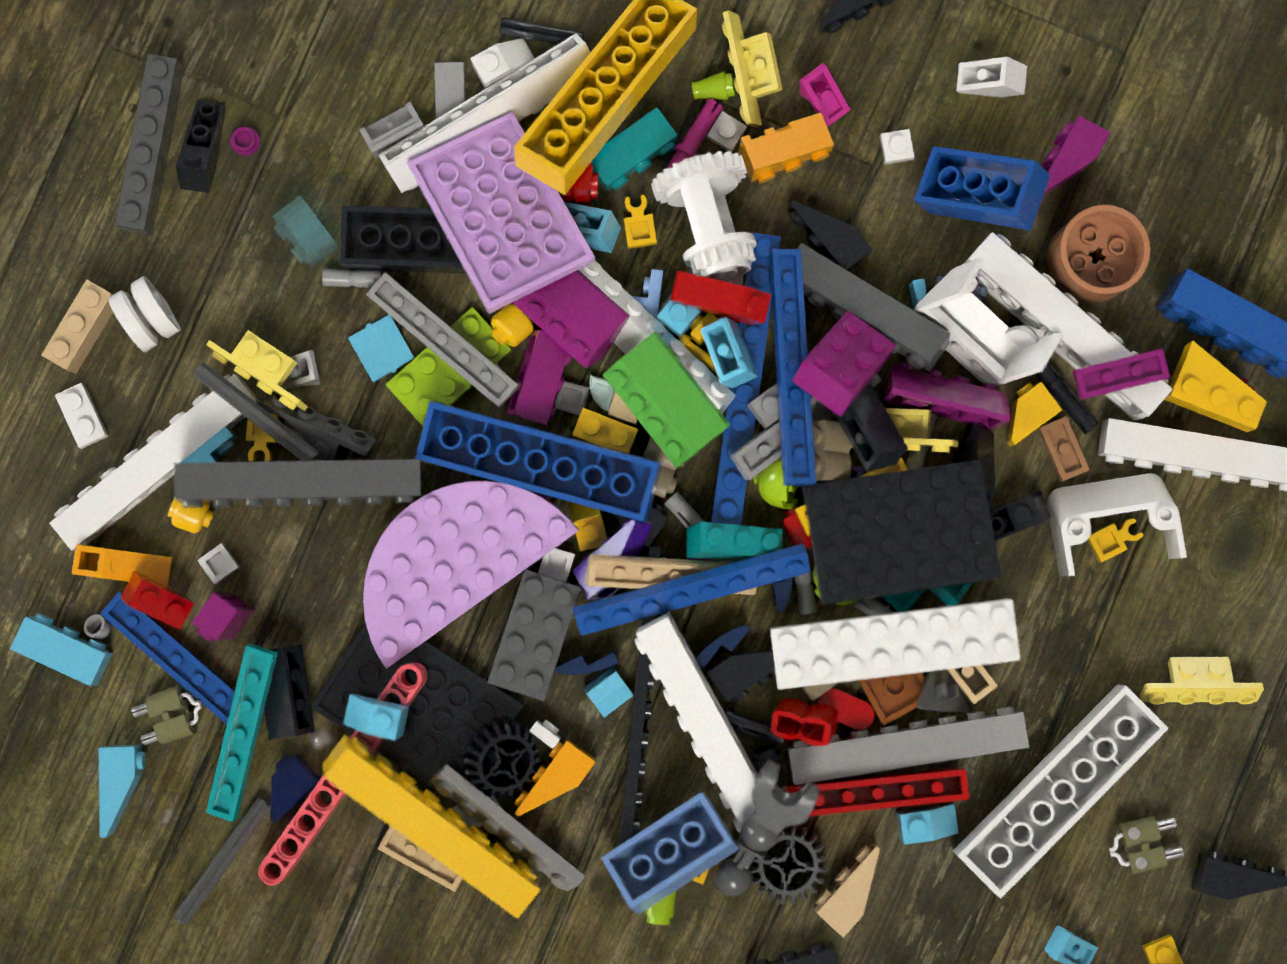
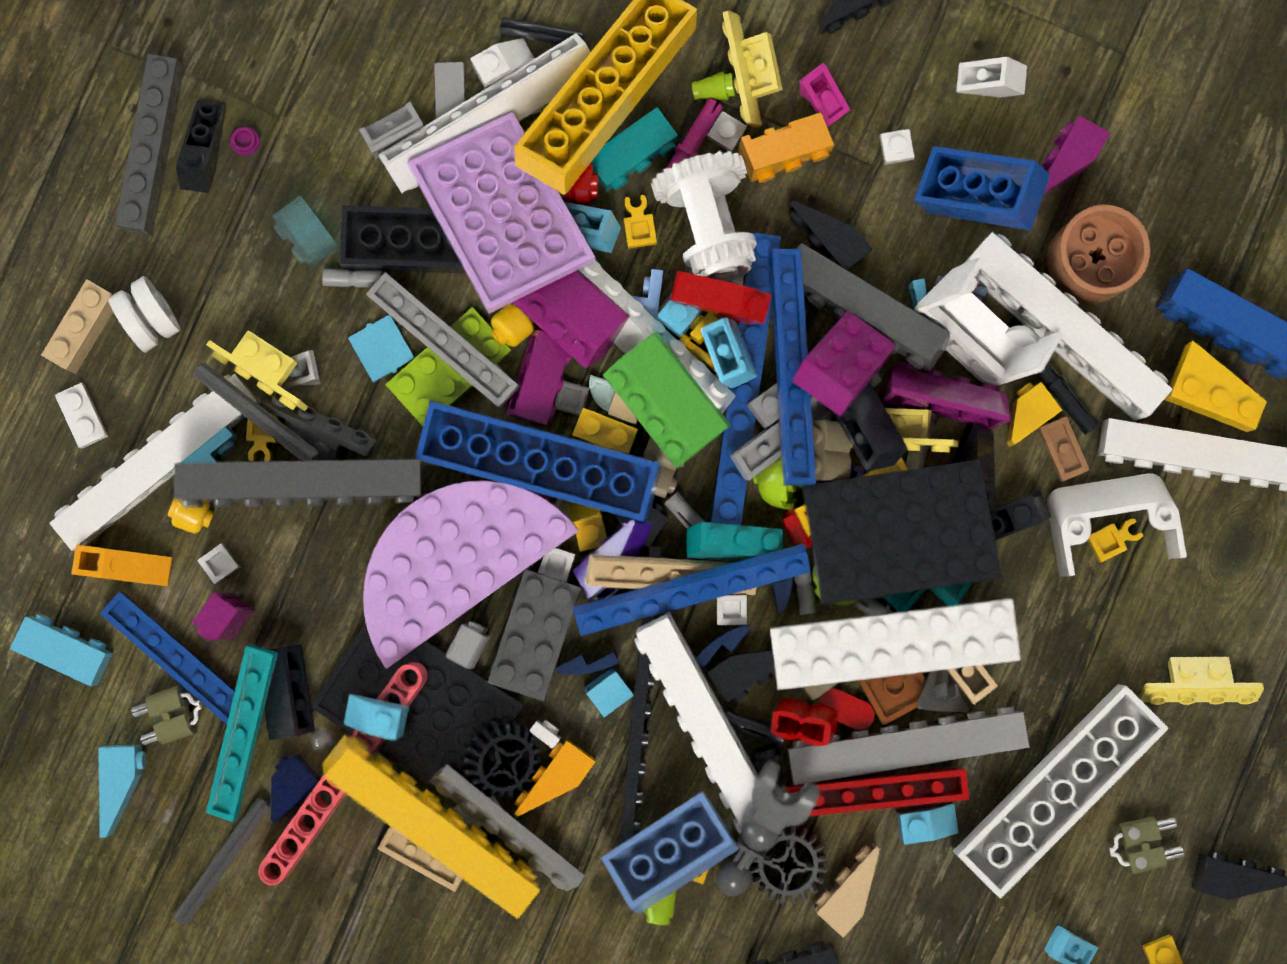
(97, 627): light grey hinge -> none
(157, 600): red brick -> none
(468, 644): none -> light grey brick
(732, 610): none -> white plate
(1121, 374): magenta plate -> none

